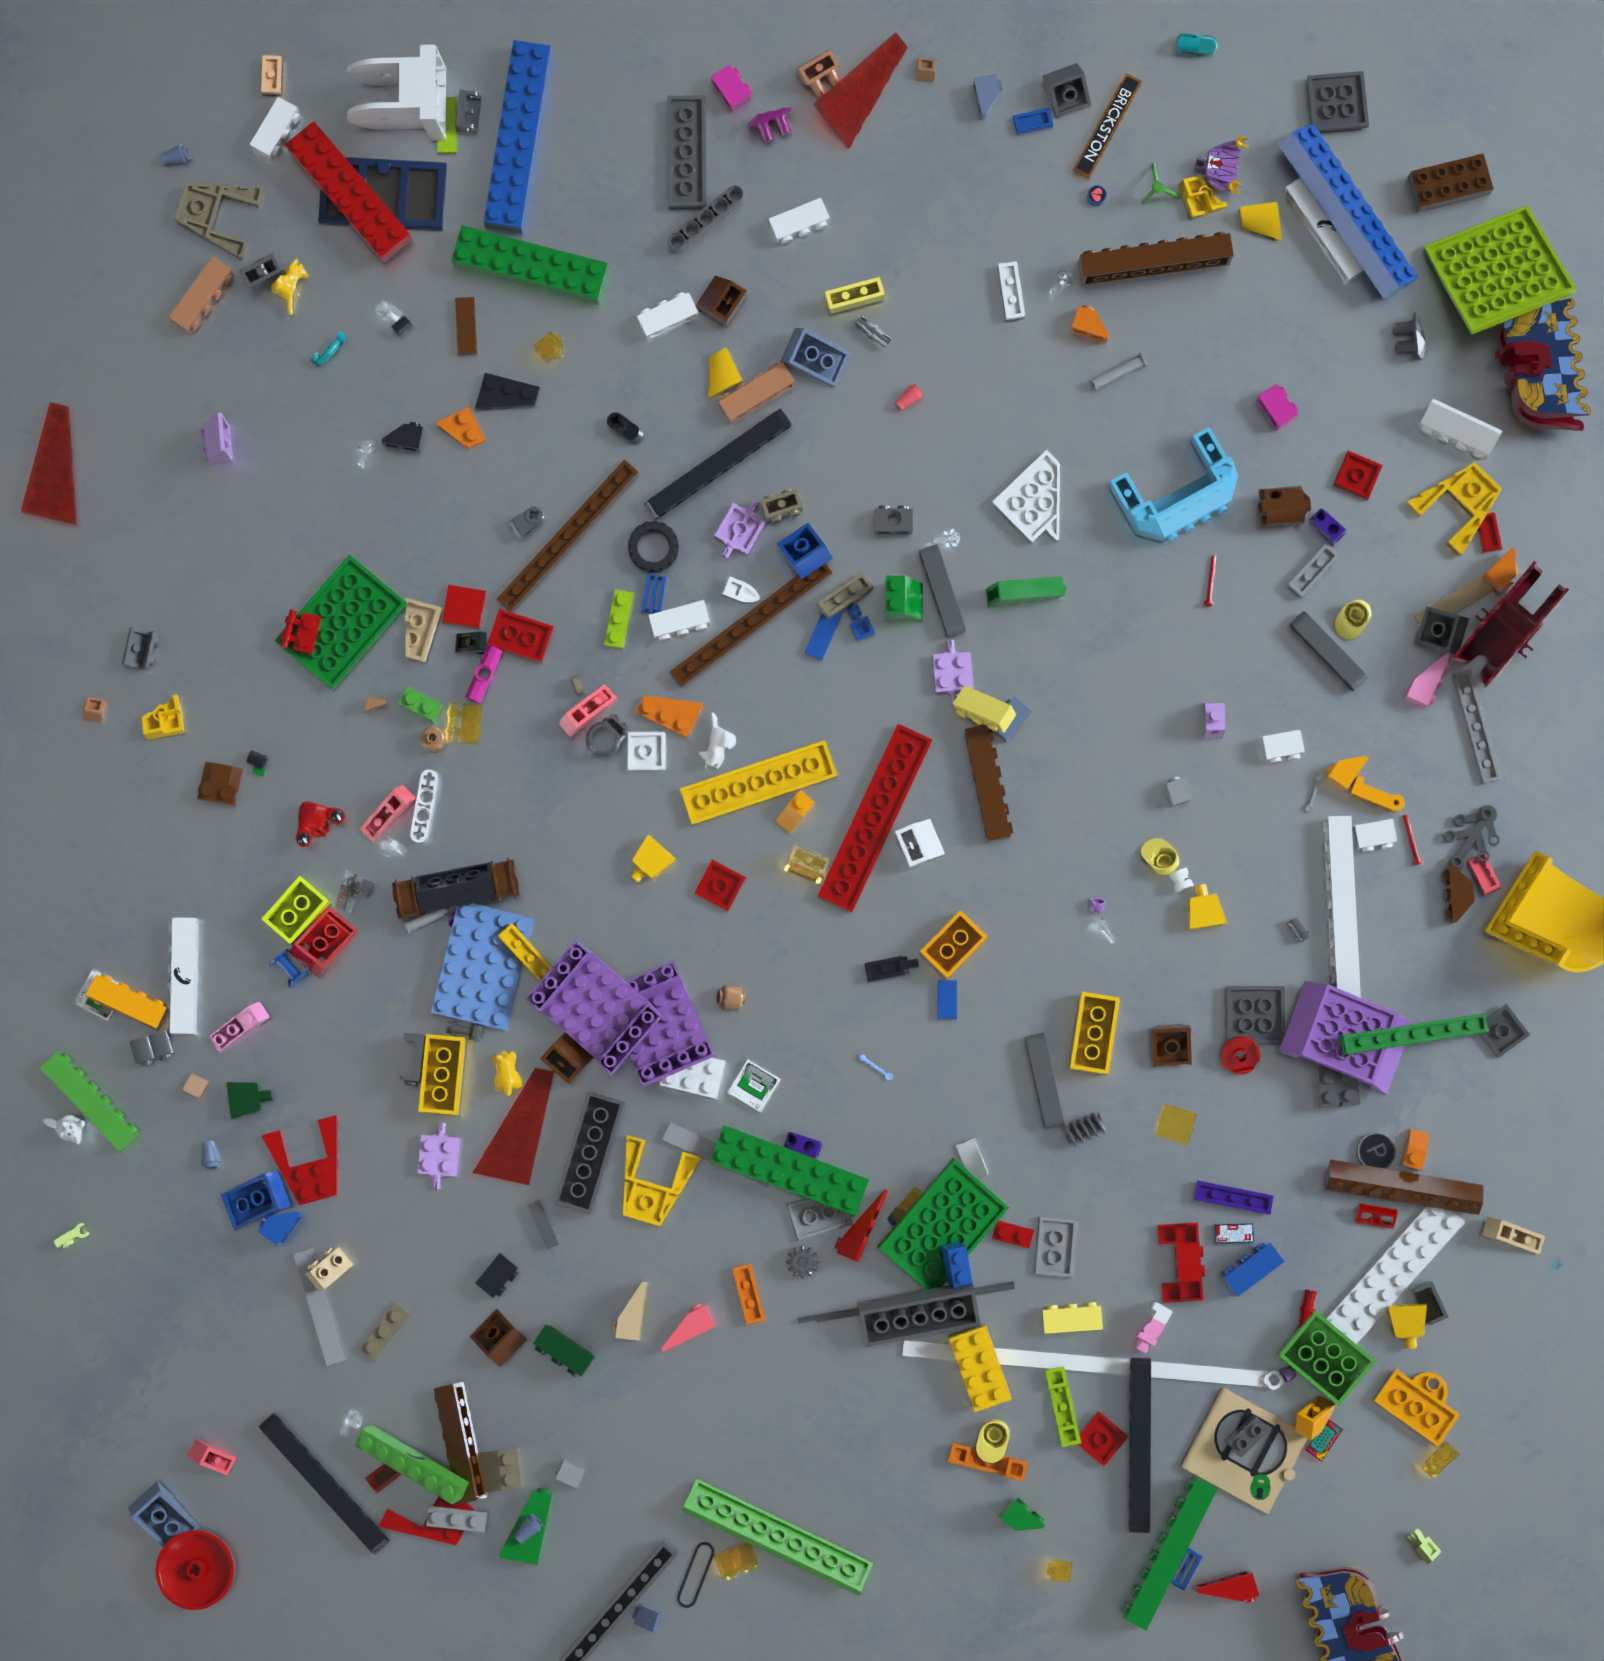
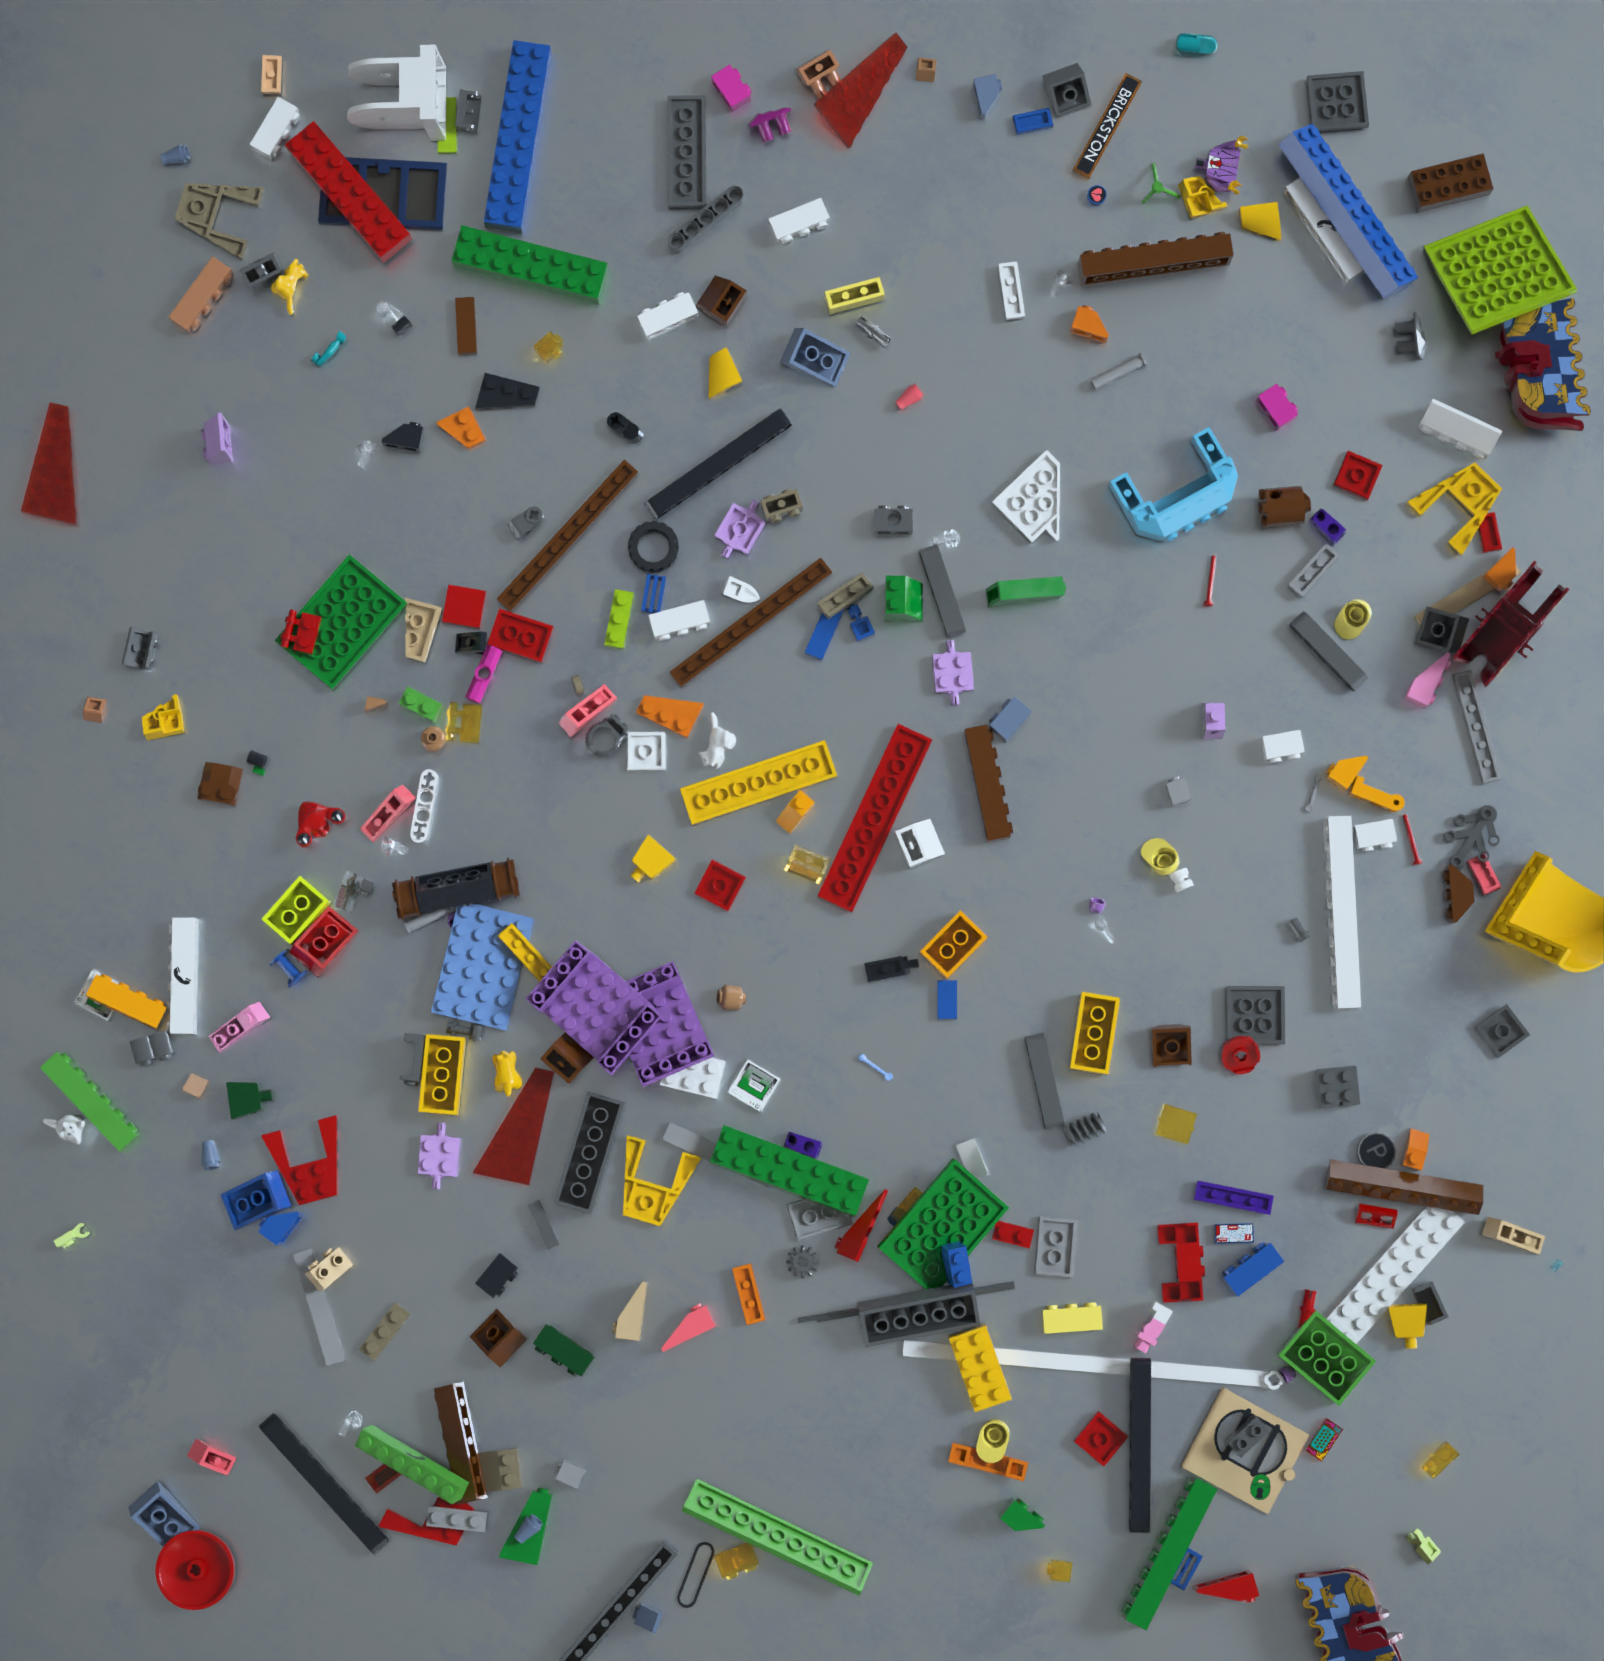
(756, 393): nougat brick -> none
(804, 550): blue brick -> none
(984, 709): light yellow brick -> none
(1063, 1406): lime slope -> none
(1204, 910): yellow torso -> none
(1314, 1417): light orange slope -> none
(1326, 1014): medium lavender slope -> none
(1413, 1034): green tile -> none
(1418, 1405): light orange plate -> none

